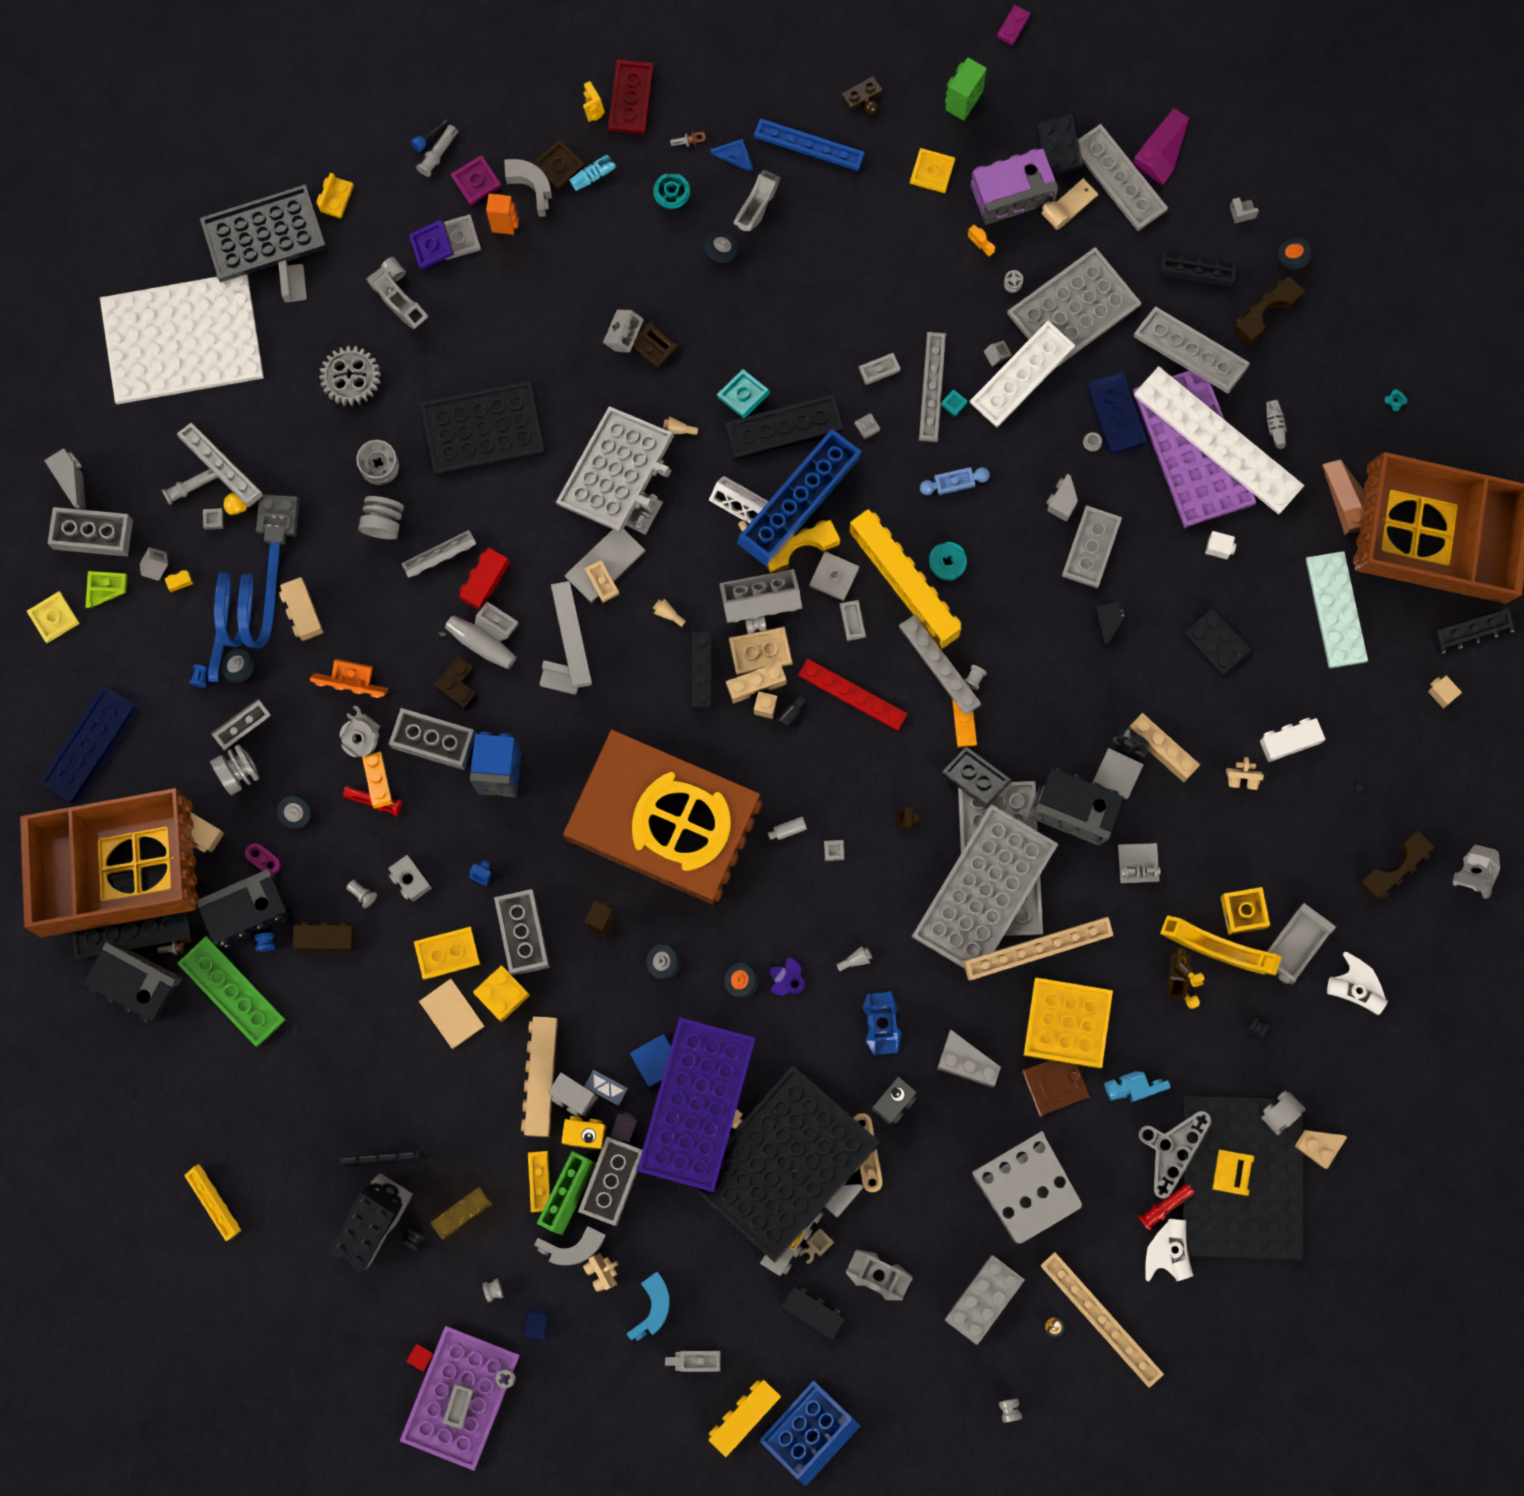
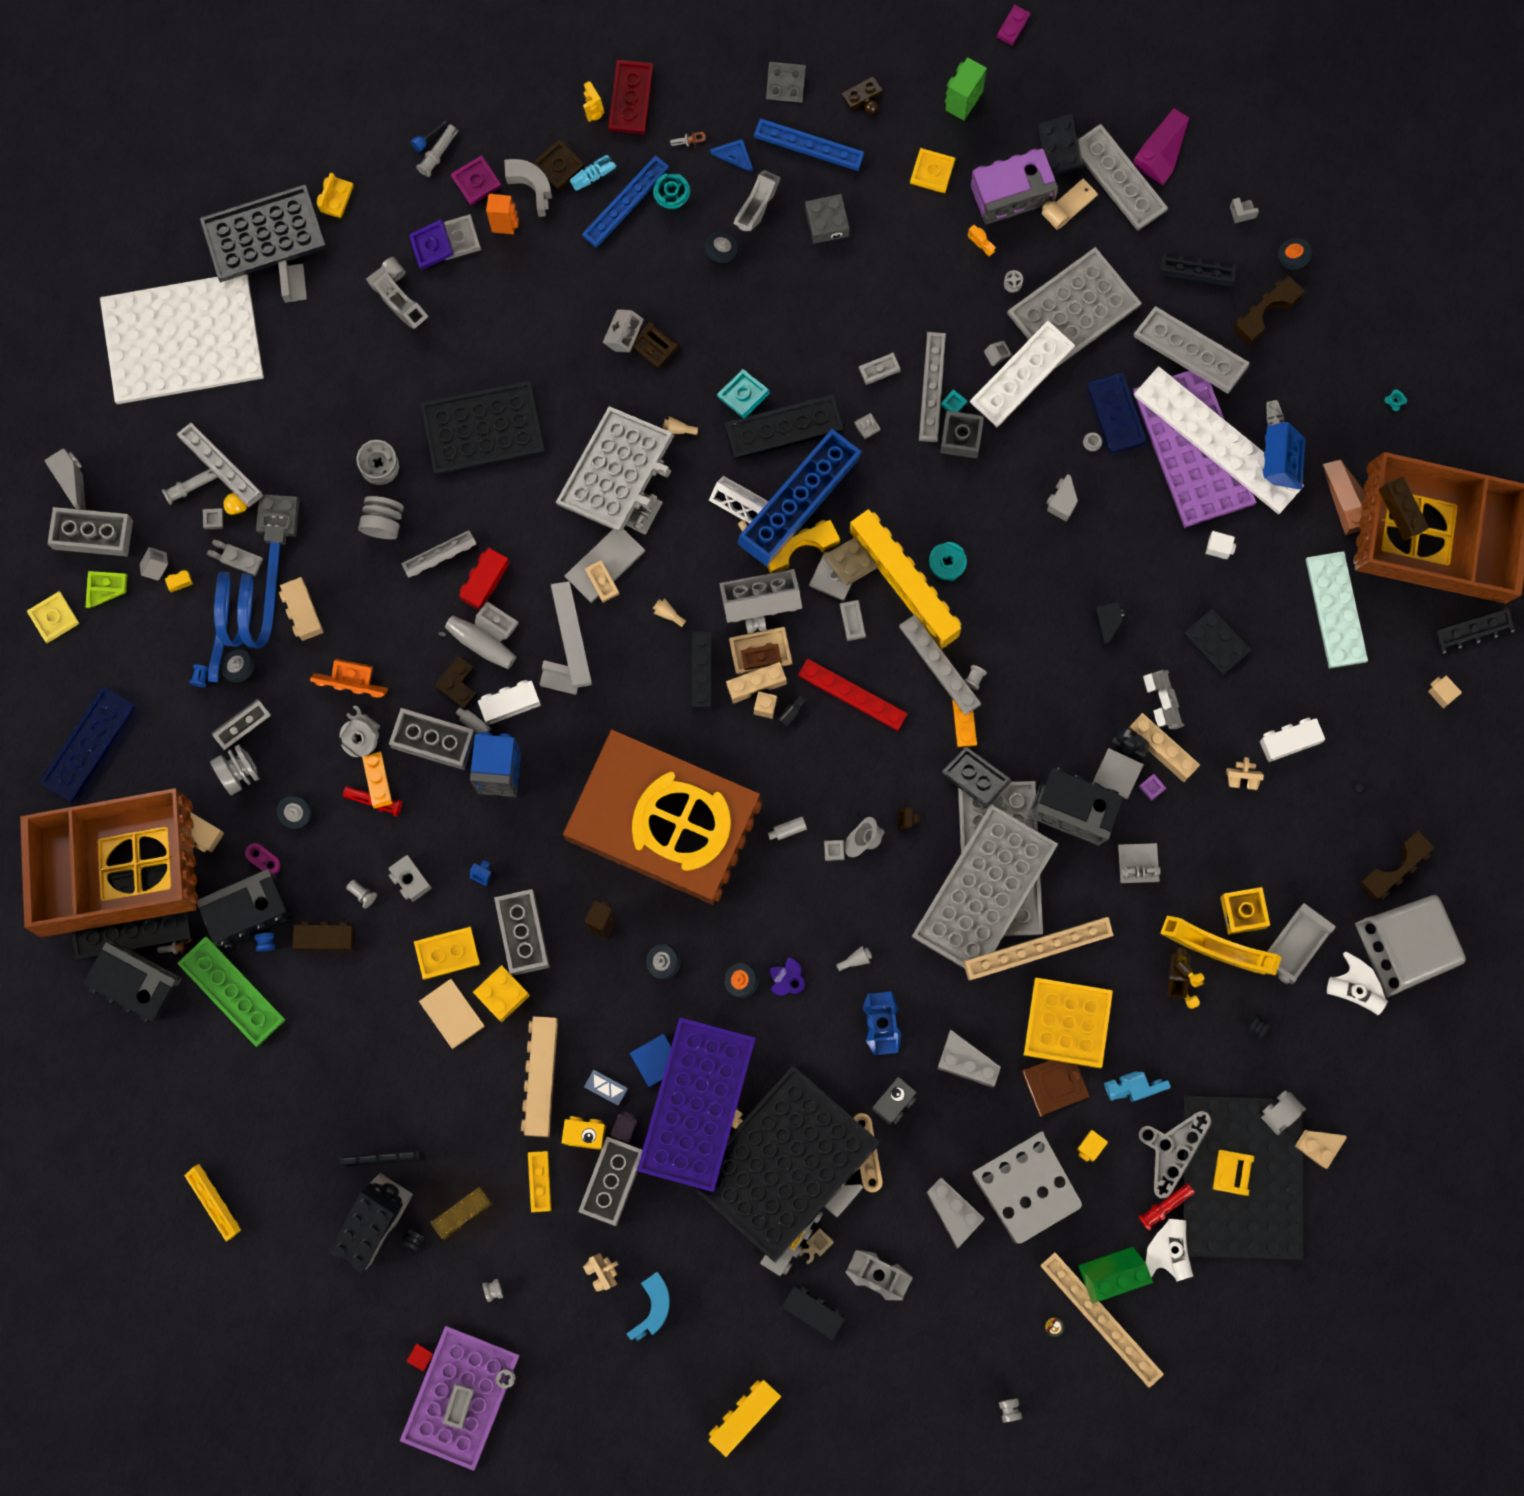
(237, 558): none -> light grey hinge
(350, 391): light grey gear -> none
(472, 721): none -> light grey cylinder
(509, 702): none -> white brick
(536, 1324): clear blue brick -> none
(566, 1193): bright green brick -> none
(573, 1095): light grey brick -> none
(582, 1251): light grey arch -> none
(625, 201): none -> blue plate
(695, 1361): light grey hinge -> none
(761, 656): none -> reddish brown plate
(785, 82): none -> dark grey hinge
(809, 1433): blue slope -> none
(827, 219): none -> dark grey brick
(850, 561): none -> dark tan plate
(863, 837): none -> light grey piece
(954, 481): medium blue plate -> none
(955, 1212): none -> light grey wedge
(962, 434): none -> dark grey brick
(984, 1299): light grey brick -> none
(1091, 546): light grey plate -> none
(1091, 1146): none -> yellow brick
(1115, 1274): none -> green slope
(1152, 787): none -> medium lavender tile
(1169, 713): none -> light grey piece
(1284, 456): none -> blue slope
(1403, 508): none -> dark brown brick
(1415, 941): none -> light grey piece
(1484, 859): light grey piece -> none

